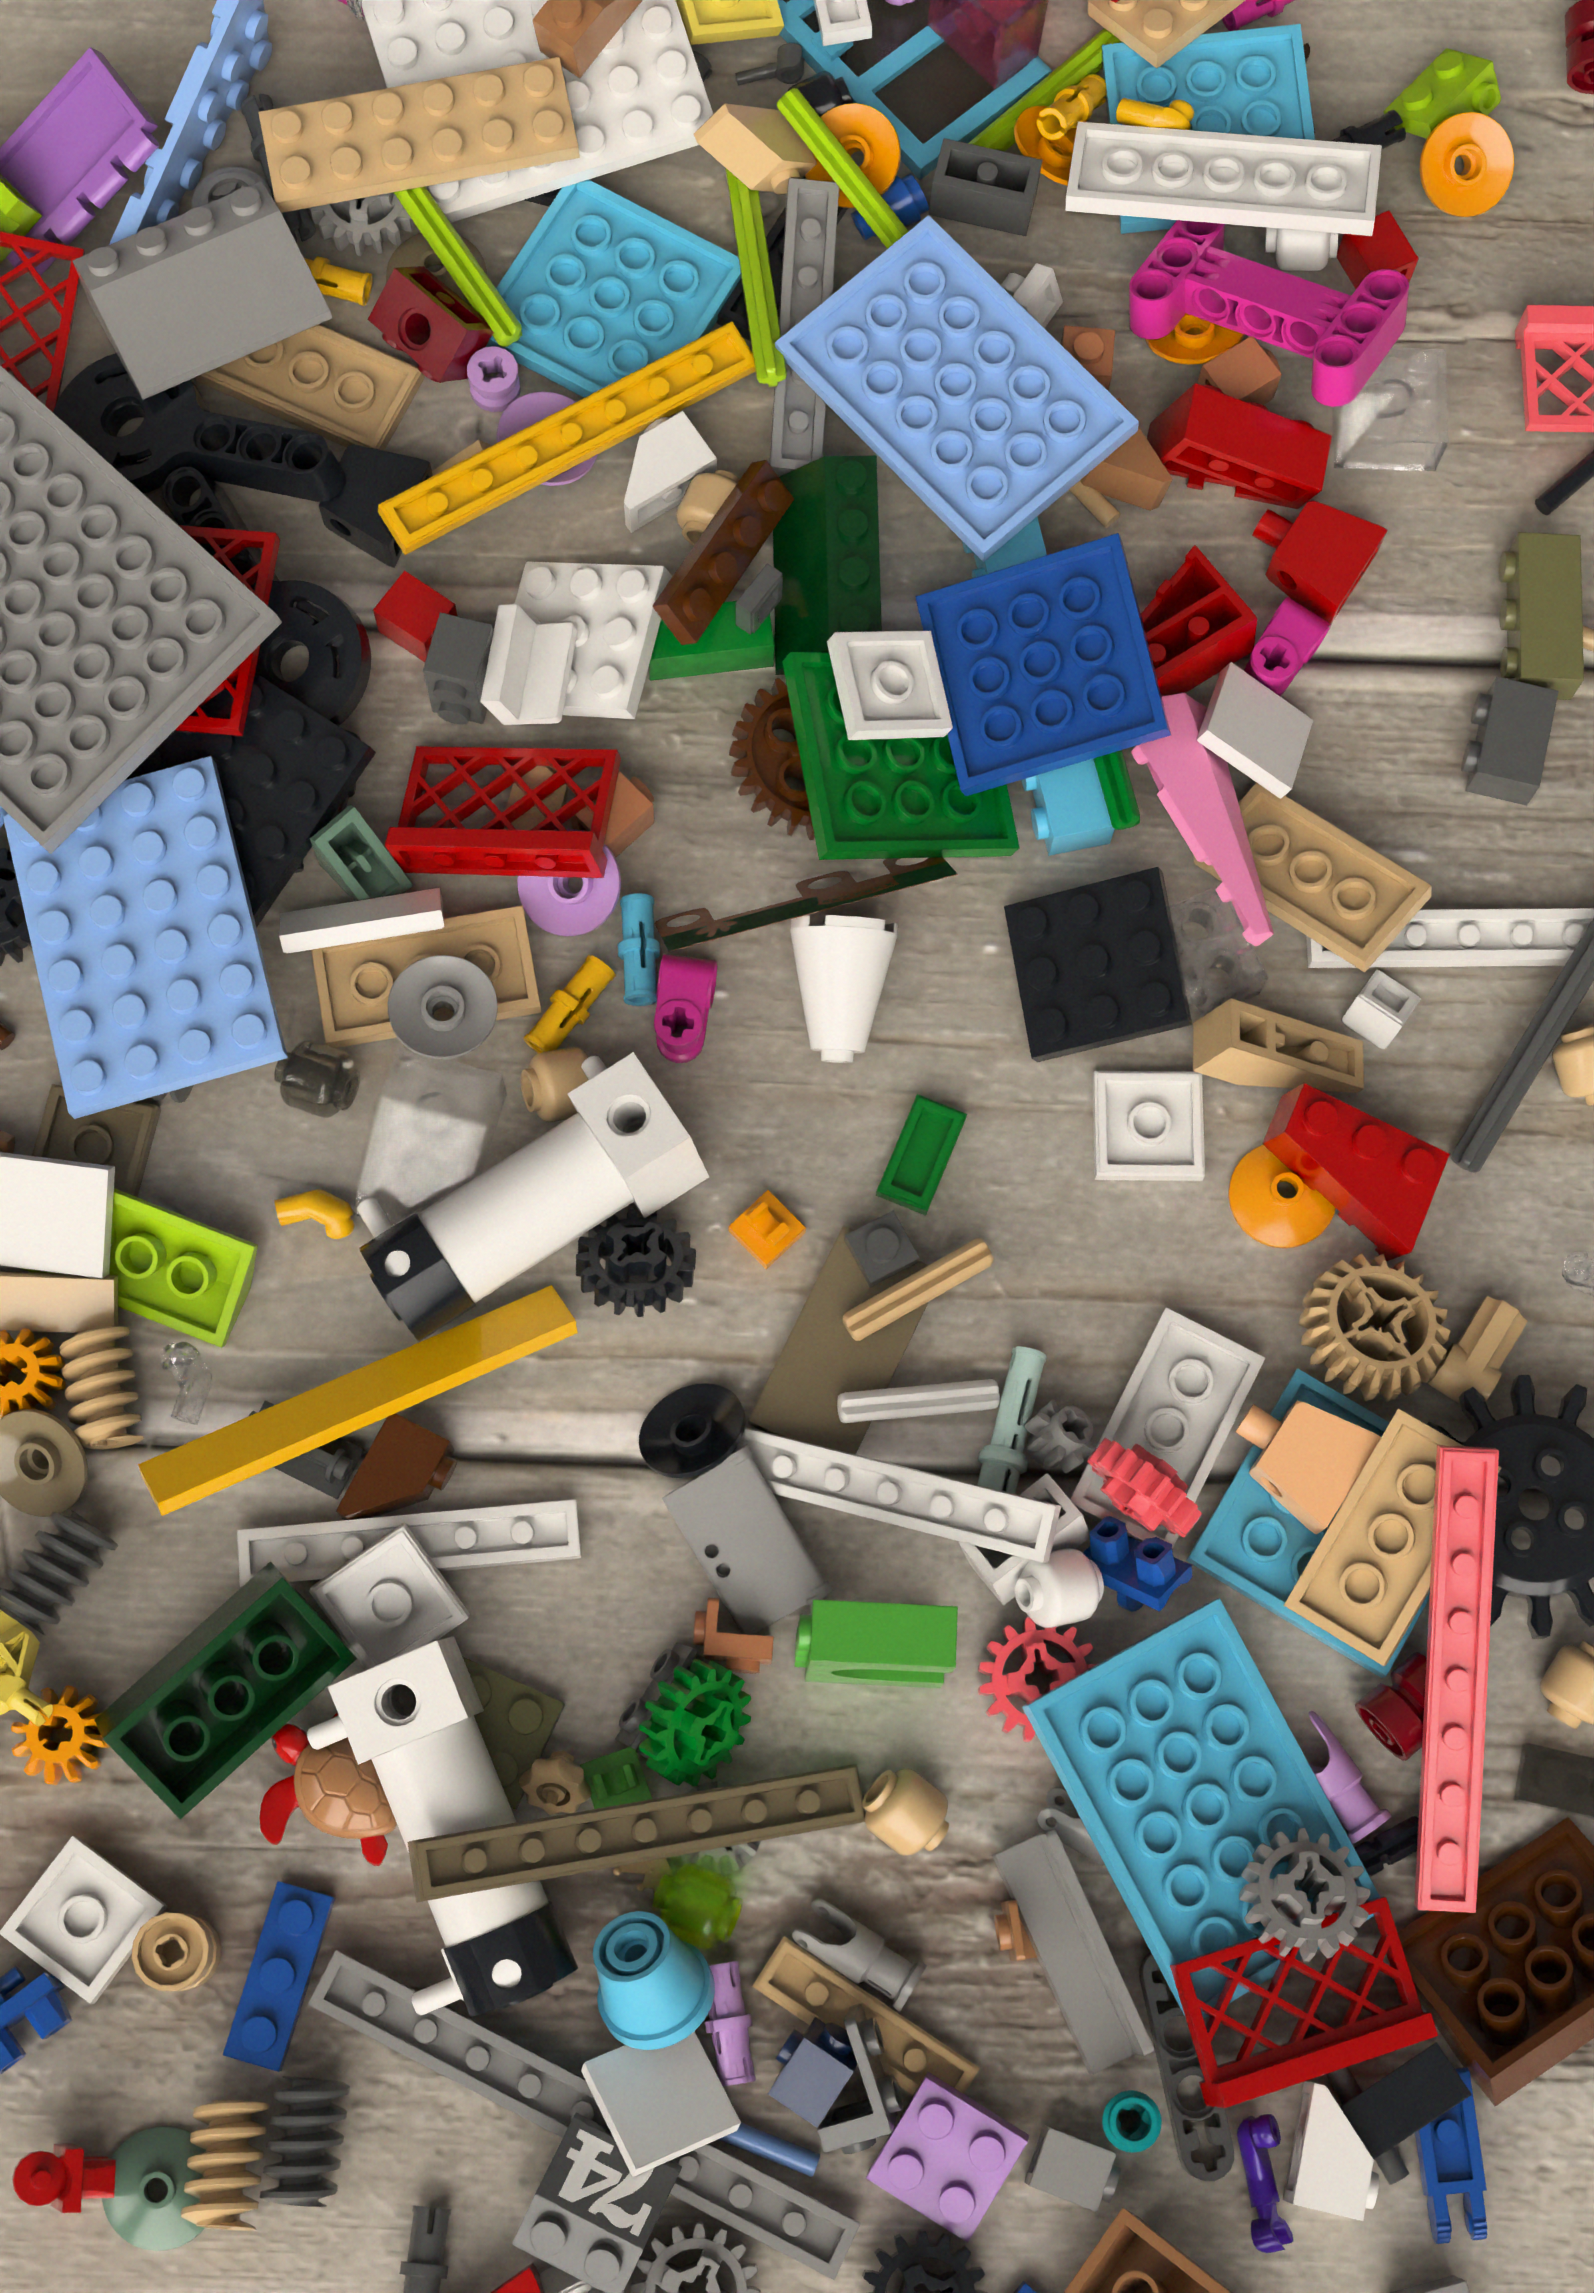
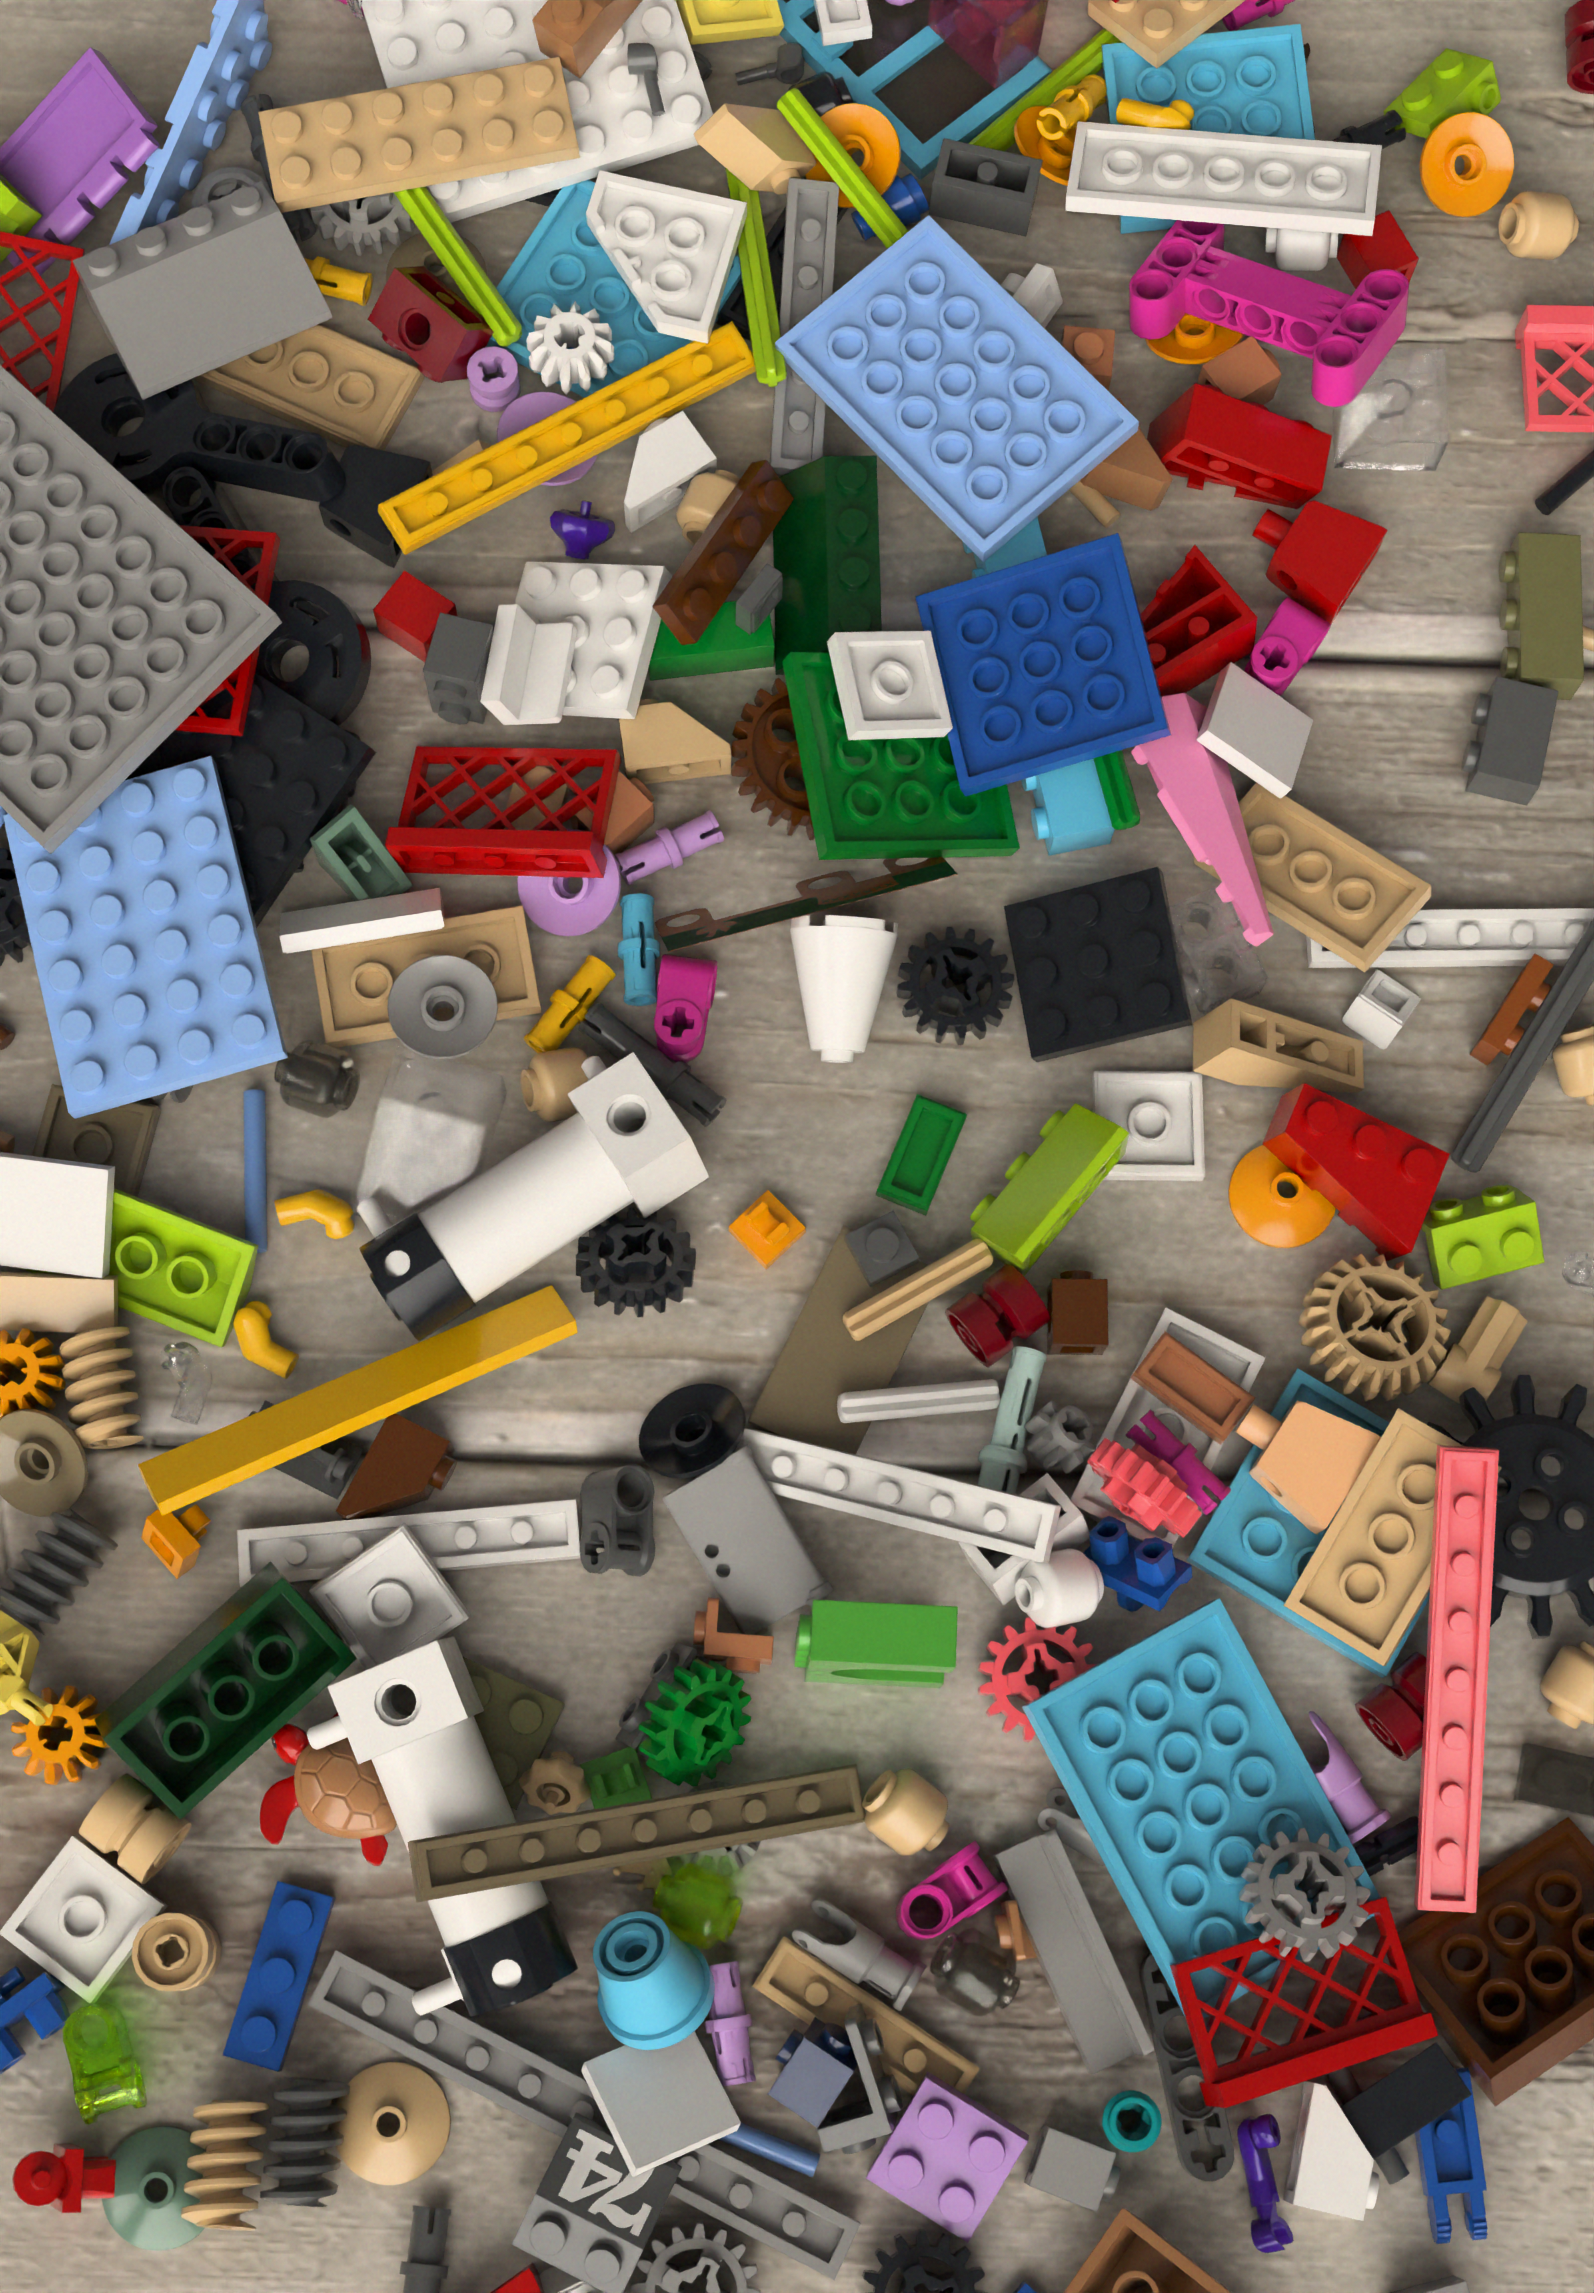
(103, 2066): none -> clear neon green piece
(135, 1828): none -> tan wheel
(175, 1538): none -> light orange tile
(255, 1168): none -> medium blue bar
(255, 1340): none -> yellow arm
(422, 2117): none -> tan dish
(565, 330): none -> white gear
(581, 530): none -> dark purple piece
(617, 1517): none -> dark grey piece
(643, 60): none -> dark grey hand
(668, 248): none -> white plate
(669, 847): none -> lavender pin
(670, 745): none -> tan slope
(671, 1078): none -> dark grey pin
(952, 1892): none -> dark pink piece
(973, 973): none -> black gear
(974, 1972): none -> clear smoke head
(997, 1315): none -> dark red wheel
(1048, 1186): none -> lime slope
(1077, 1314): none -> reddish brown brick
(1182, 1459): none -> dark pink pin
(1192, 1388): none -> nougat tile
(1482, 1236): none -> lime bracket
(1526, 993): none -> dark orange plate
(1538, 225): none -> tan head

